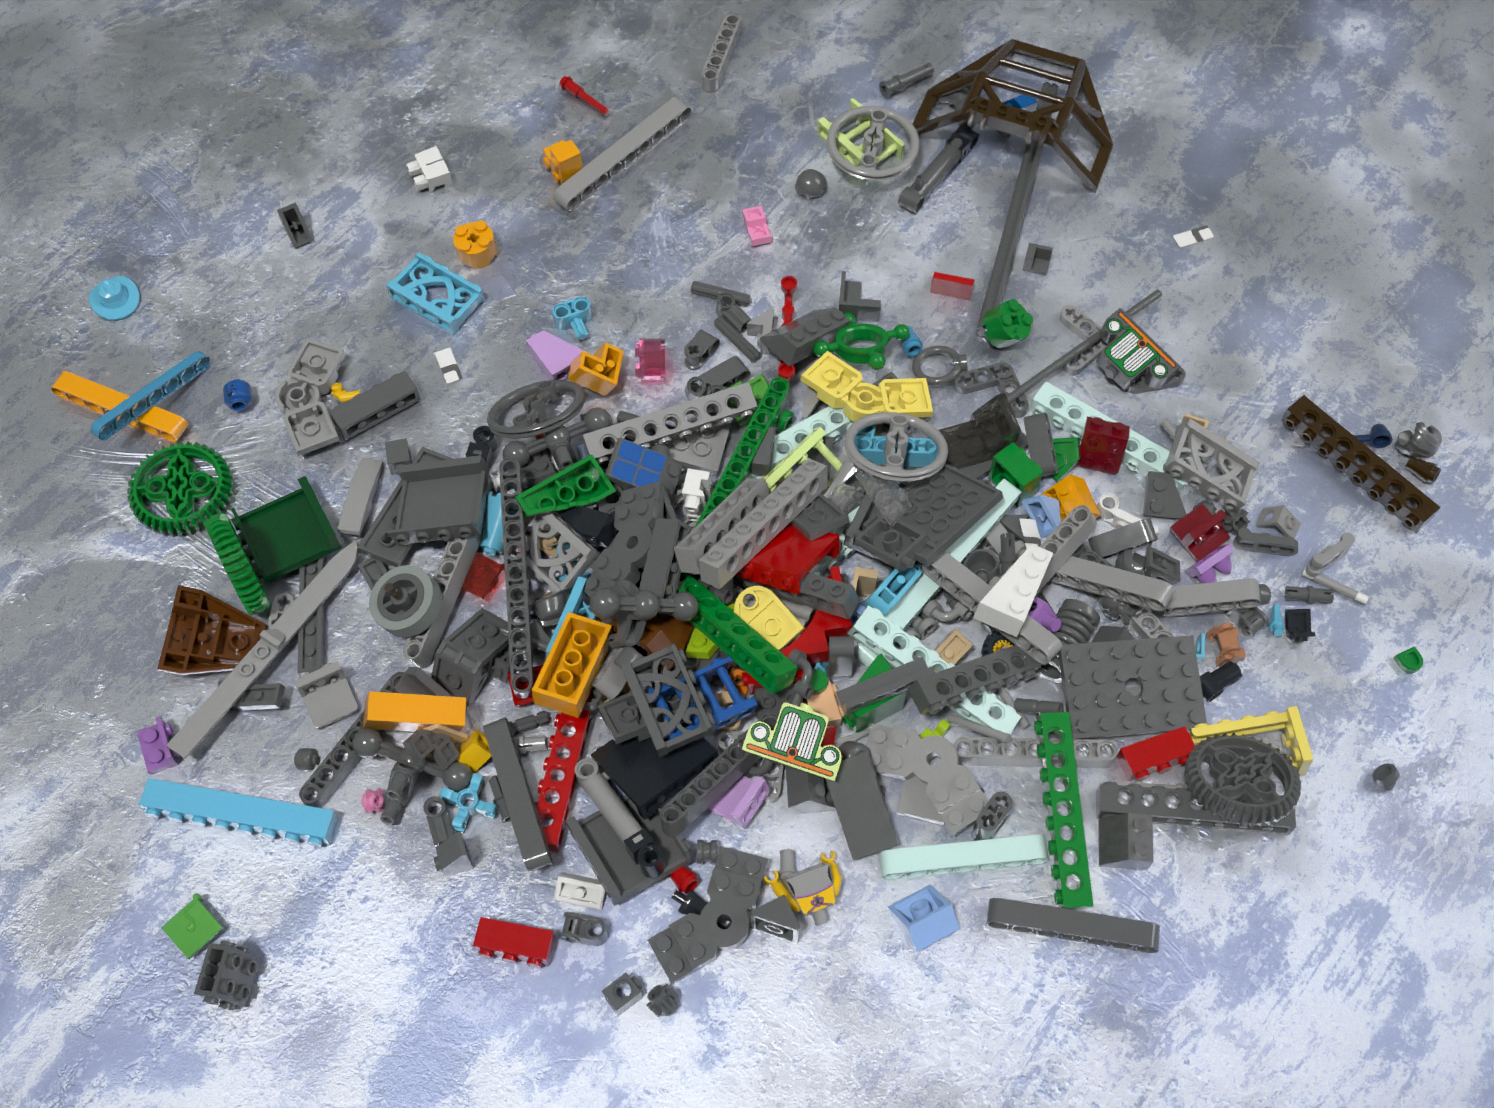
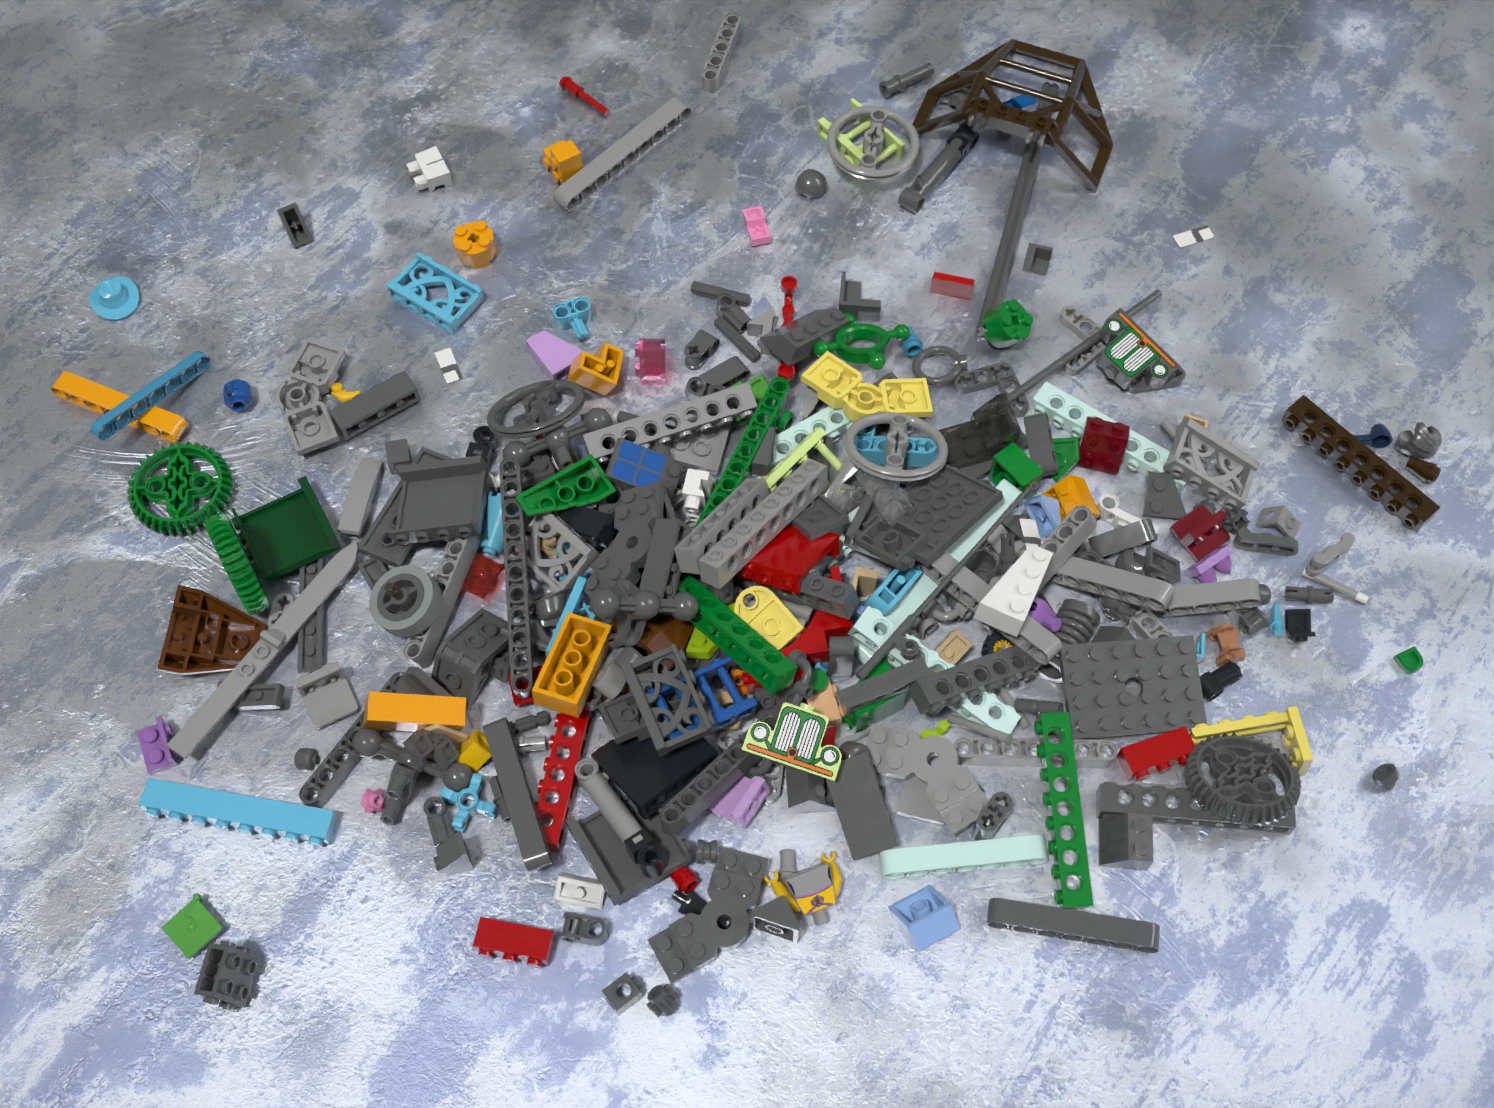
(897, 638): none -> dark grey piece

